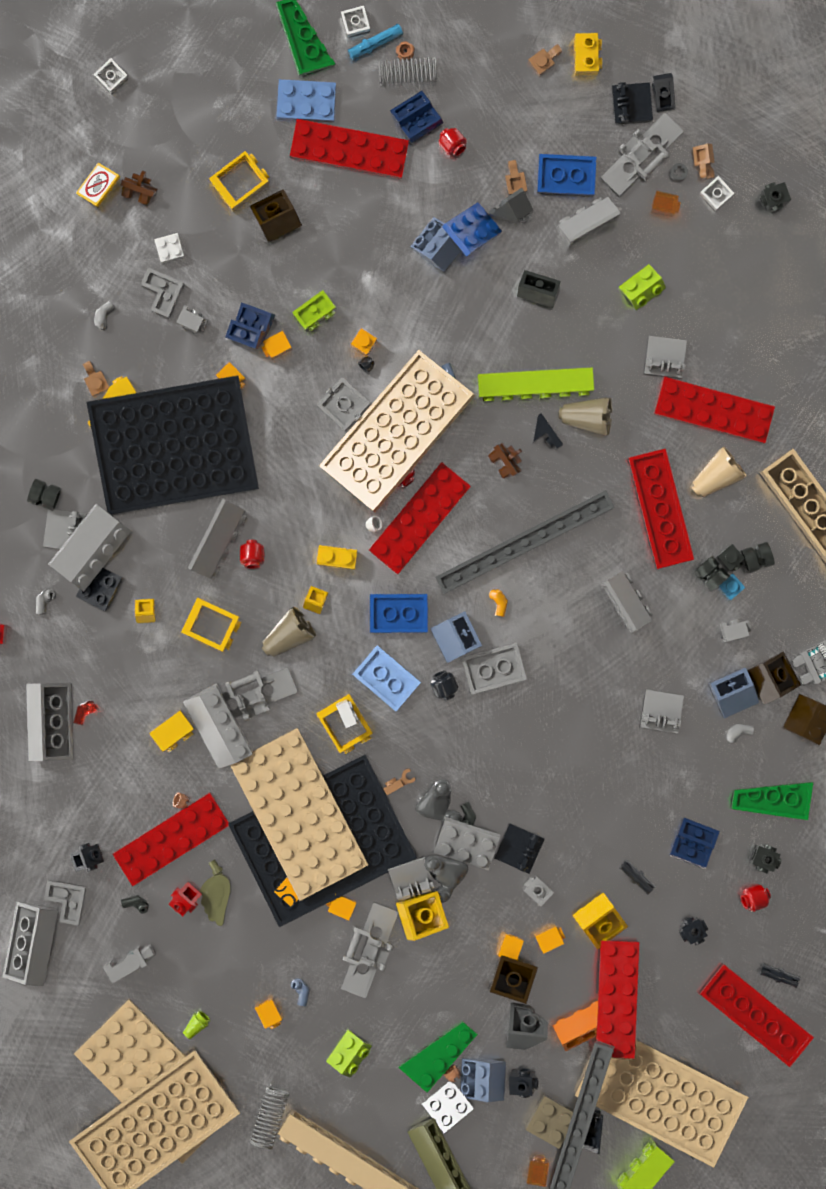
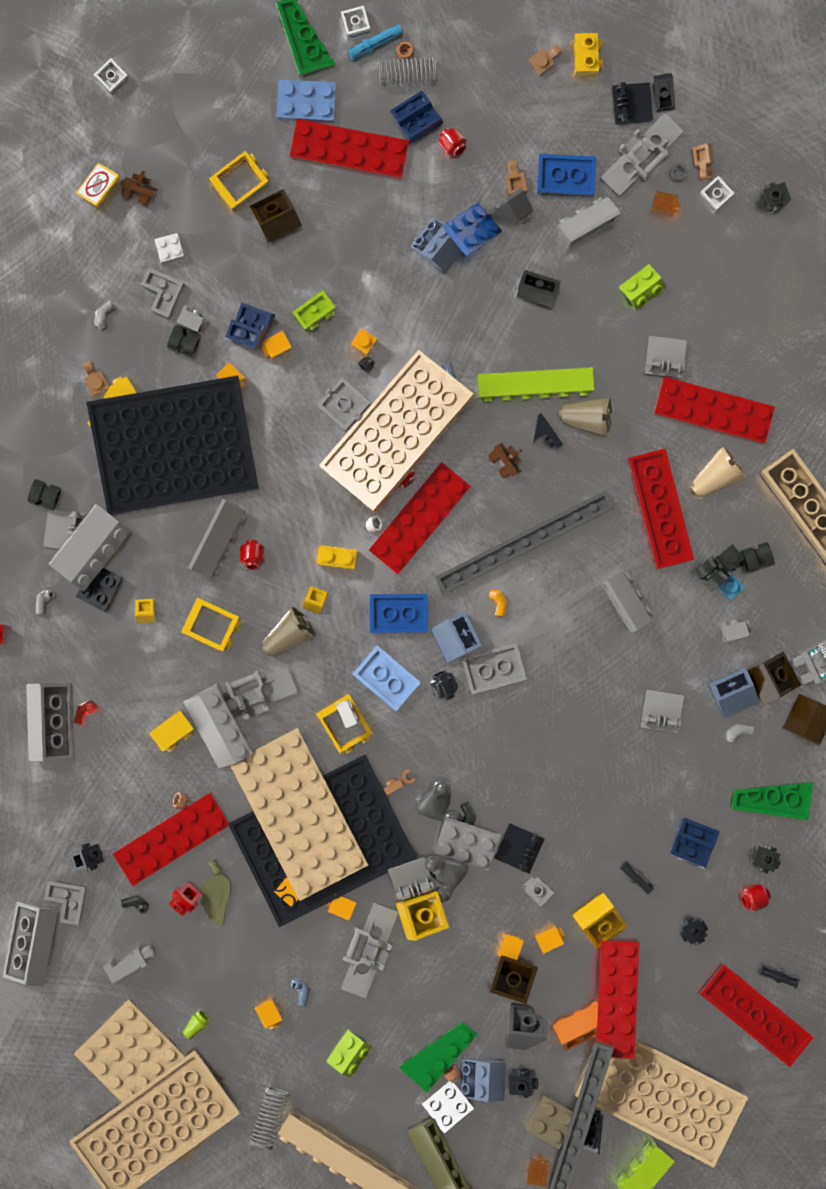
(183, 341): none -> pearl dark grey wheel

